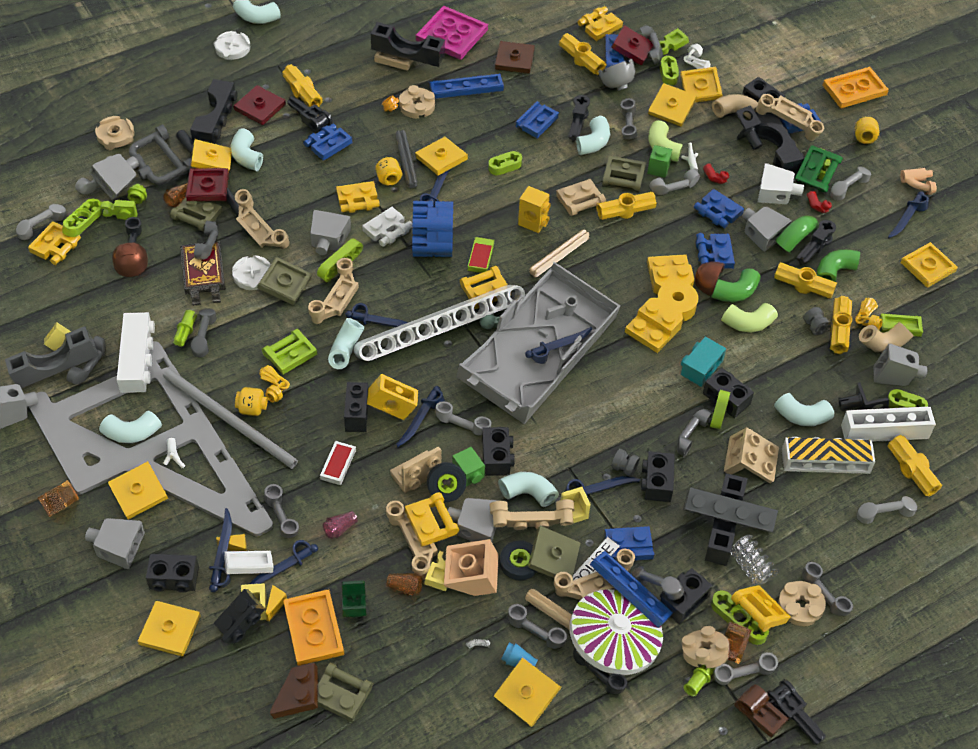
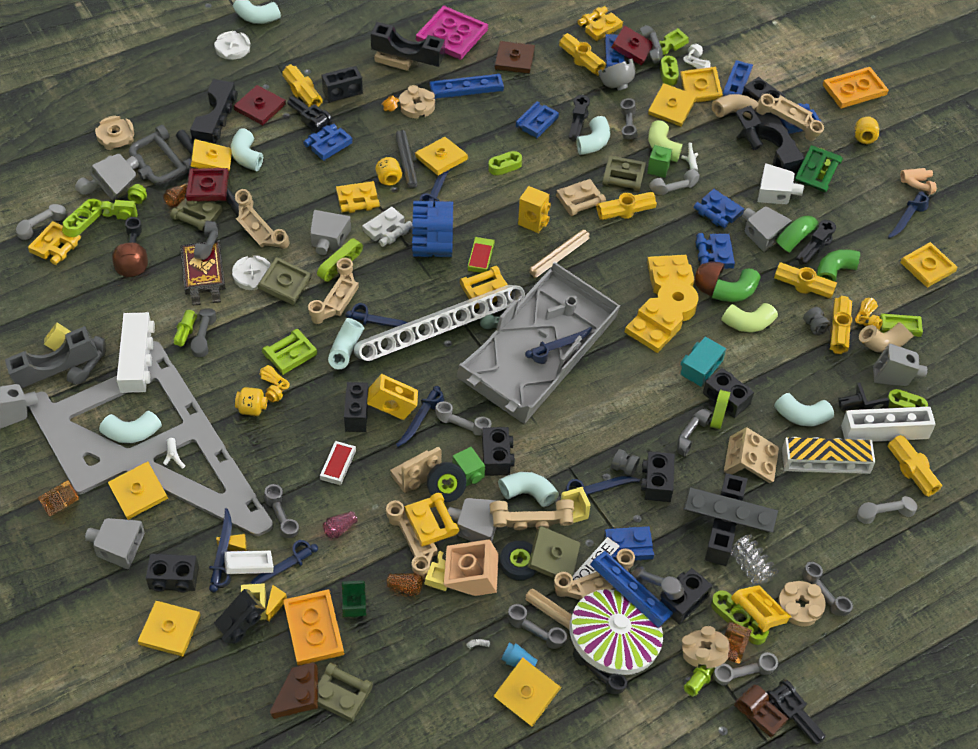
(230, 418): light grey piece -> none
(342, 84): none -> black brick
(715, 177): red arm -> none
(738, 78): none -> blue plate
(815, 204): red arm -> none
(839, 189): light grey bar -> none

